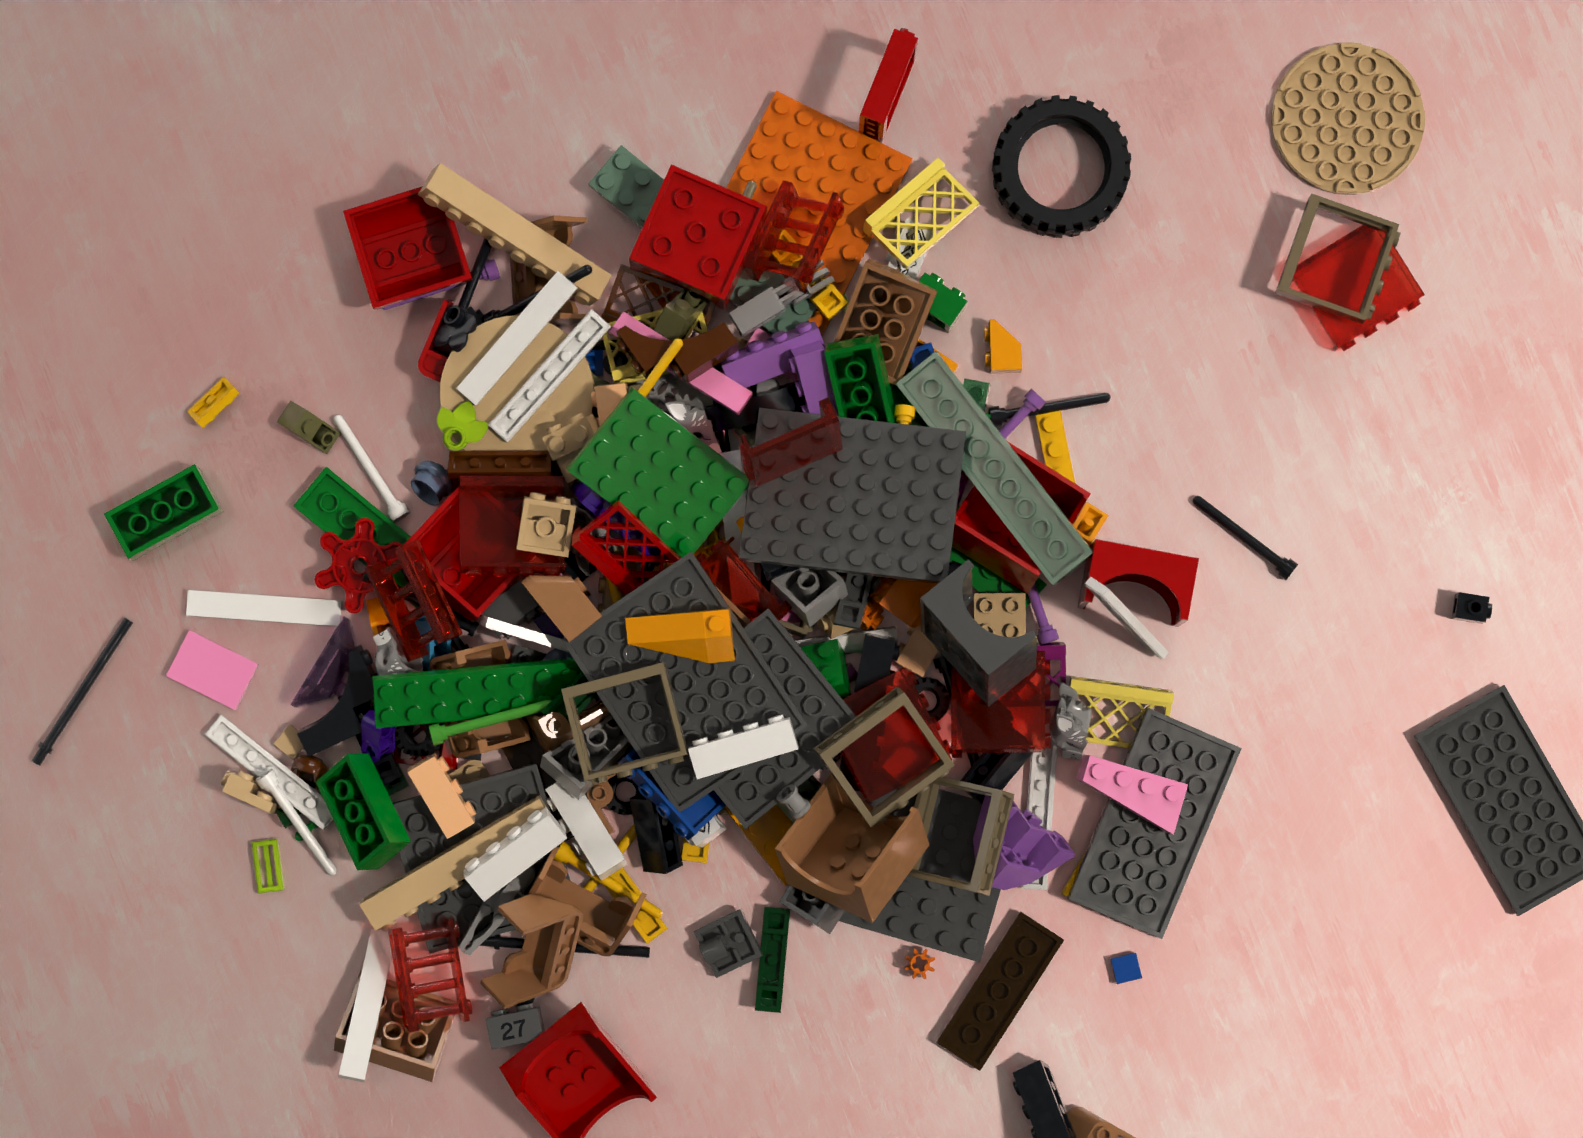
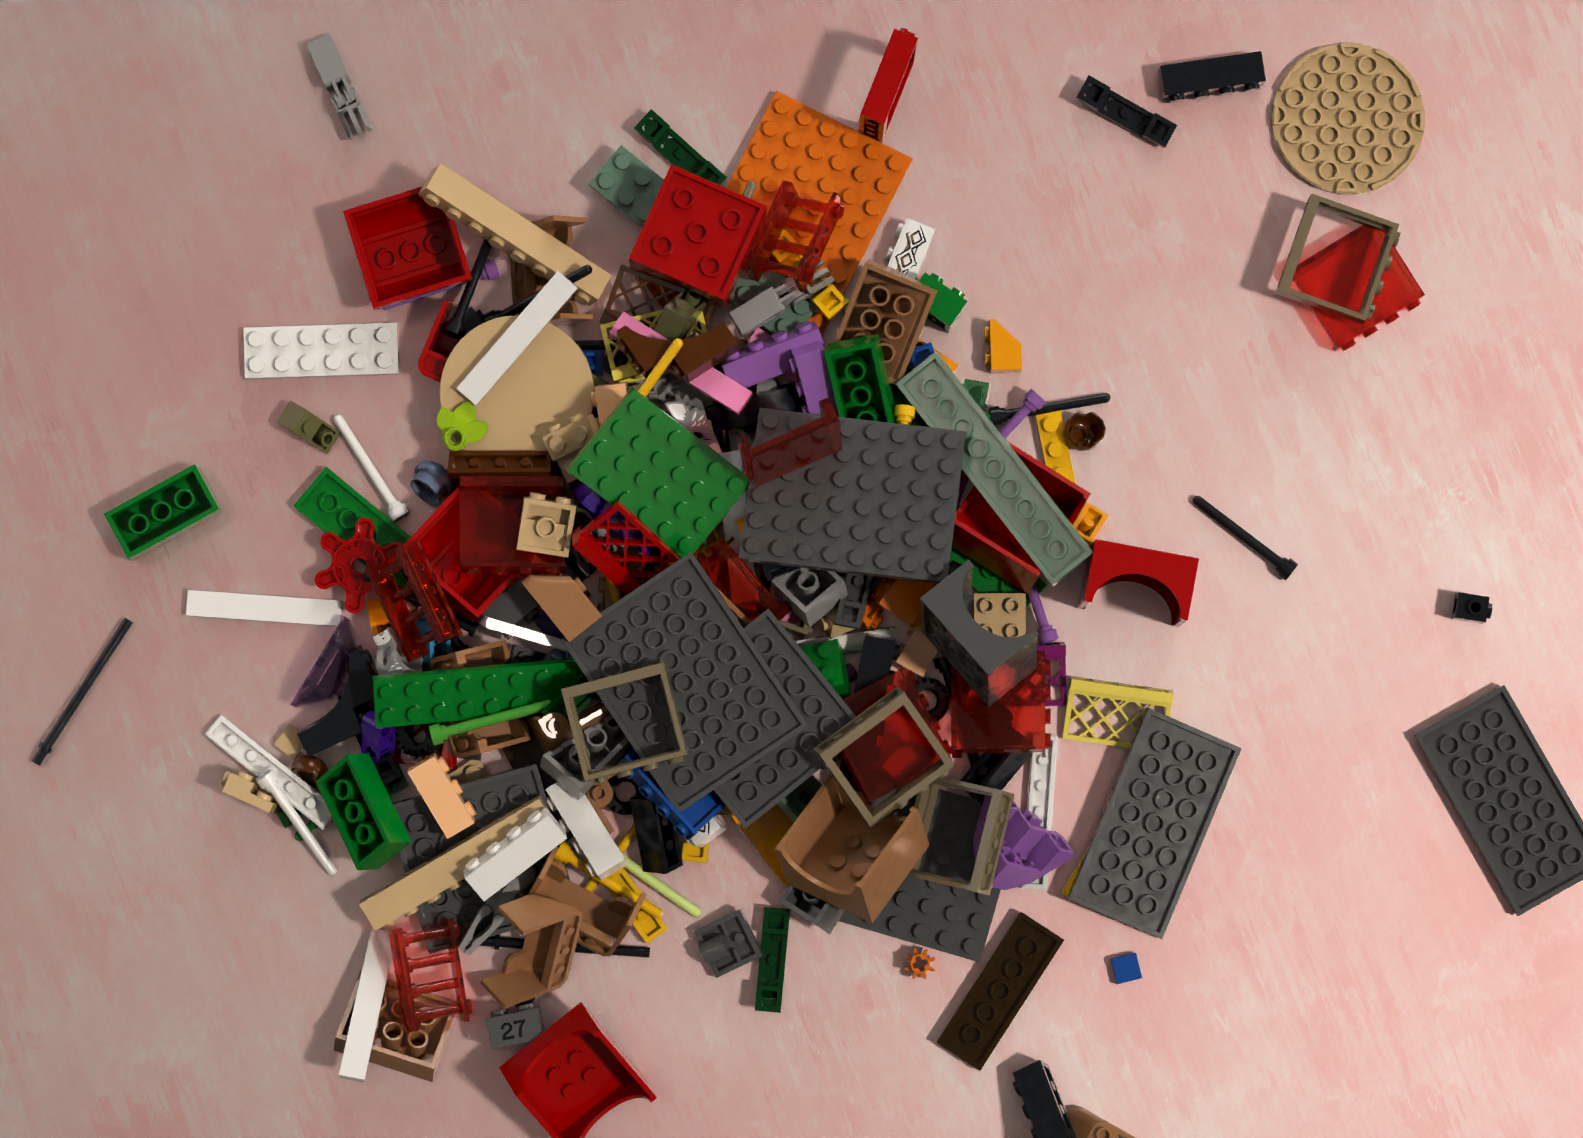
(212, 670): bright pink tile -> none
(213, 402): yellow plate -> none
(271, 888): lime tile -> none
(321, 351): none -> white plate
(333, 76): none -> light grey arm
(455, 328): black plate -> none
(549, 375): white tile -> none
(662, 888): none -> yellowish green piece
(676, 149): none -> dark green slope
(691, 635): light orange wedge -> none
(742, 748): white brick -> none
(793, 801): light grey bush -> none
(902, 202): light yellow fence -> none
(1070, 723): light grey piece -> none
(1073, 113): black tyre -> none
(1084, 431): none -> reddish brown hair
(1125, 113): none -> black slope
(1126, 618): white tile -> none
(1143, 793): bright pink wedge -> none
(1212, 76): none -> black brick

